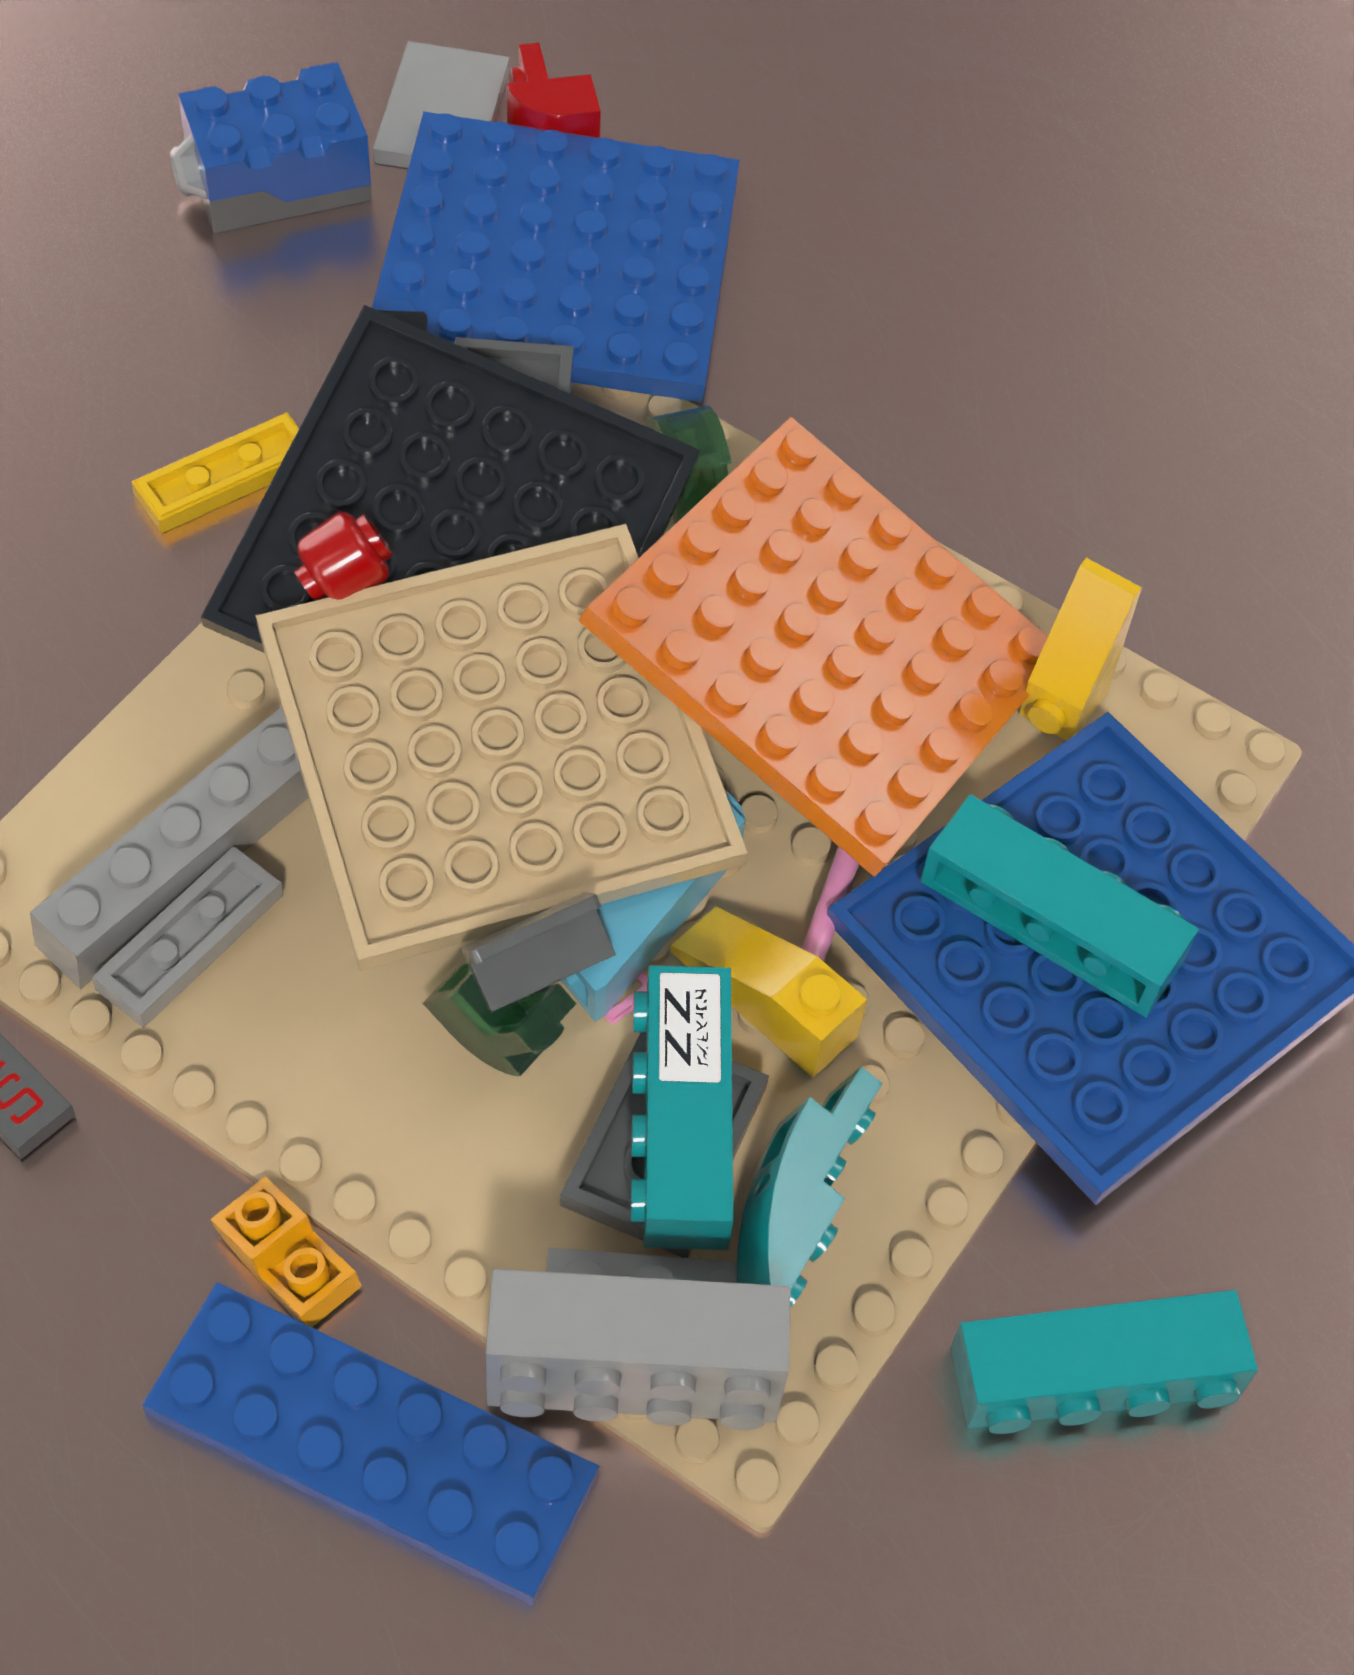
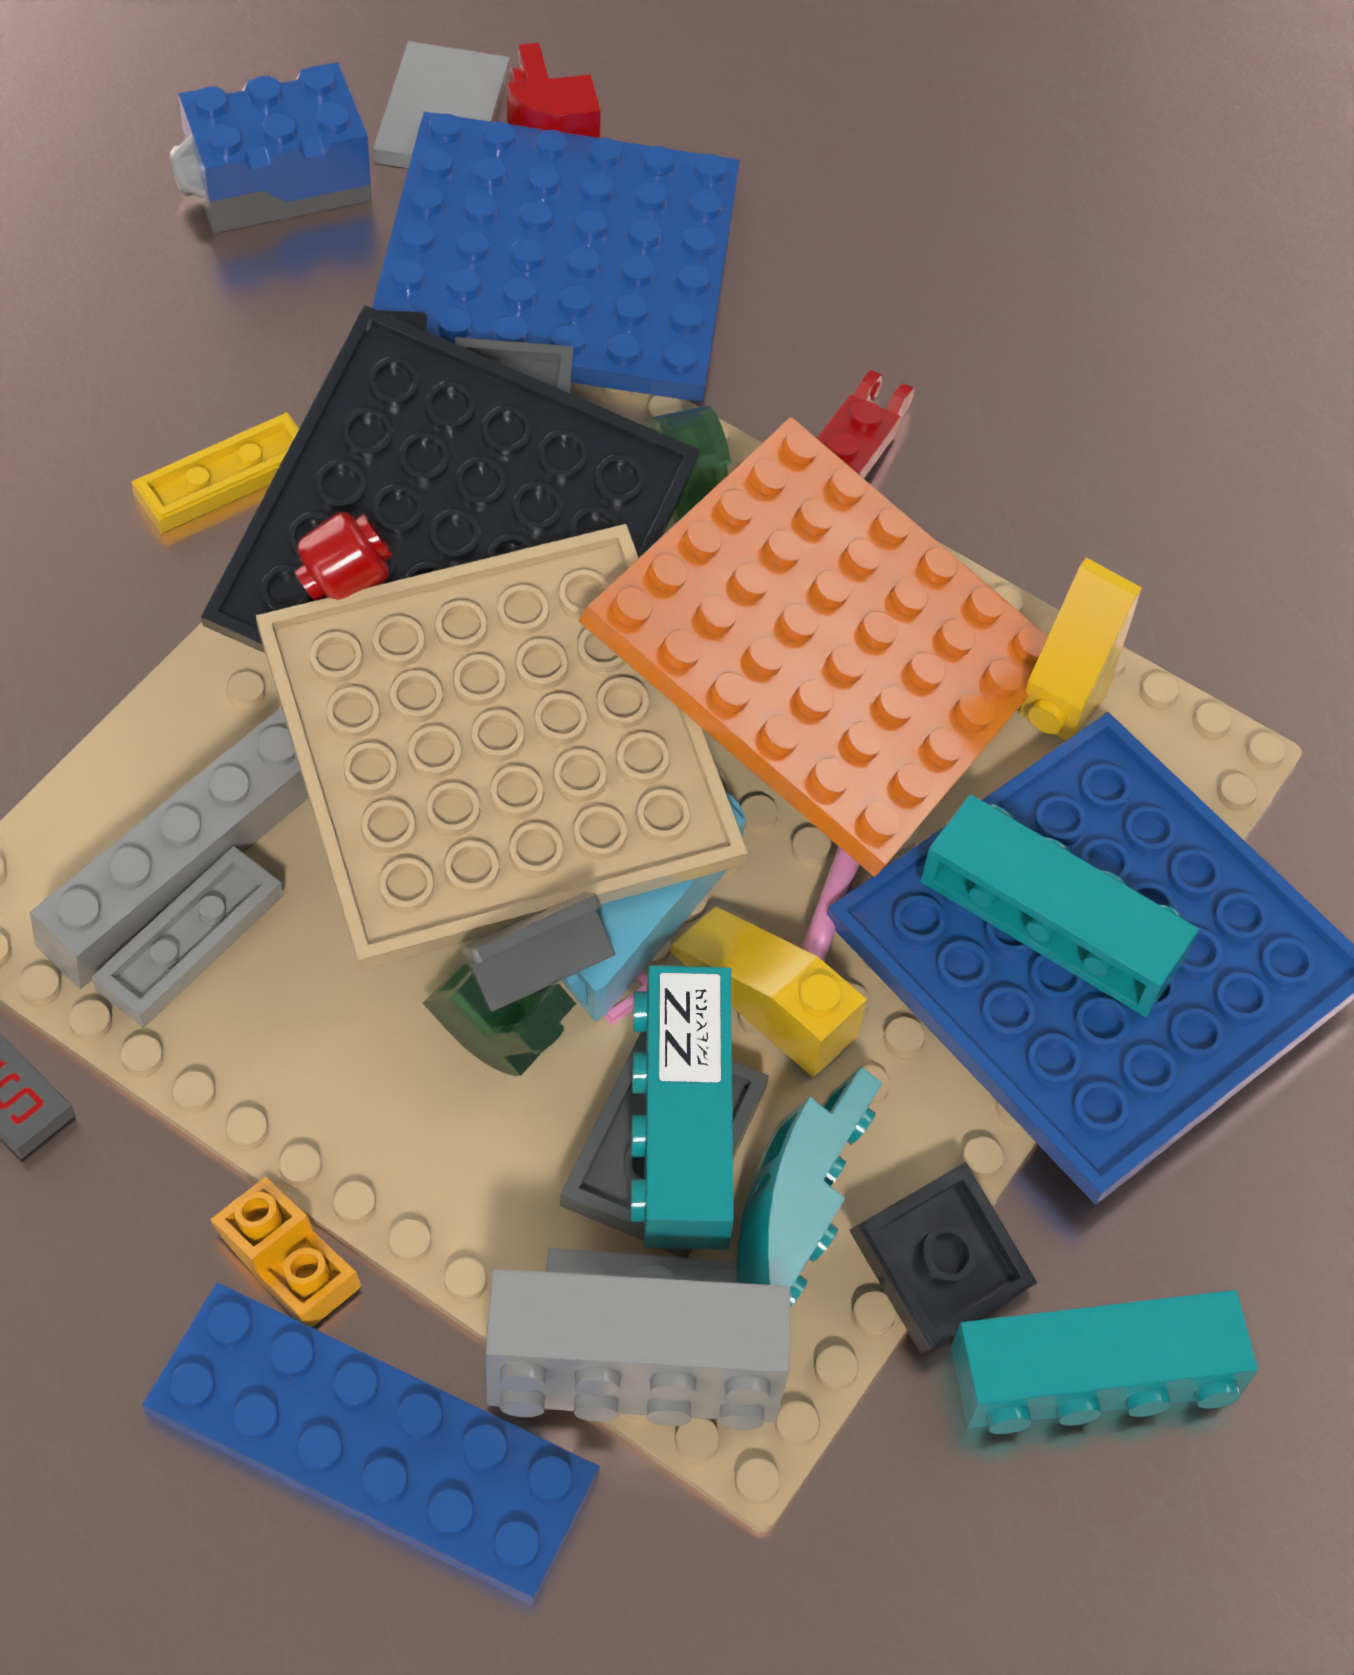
(862, 428): none -> red hinge
(943, 1257): none -> black tile

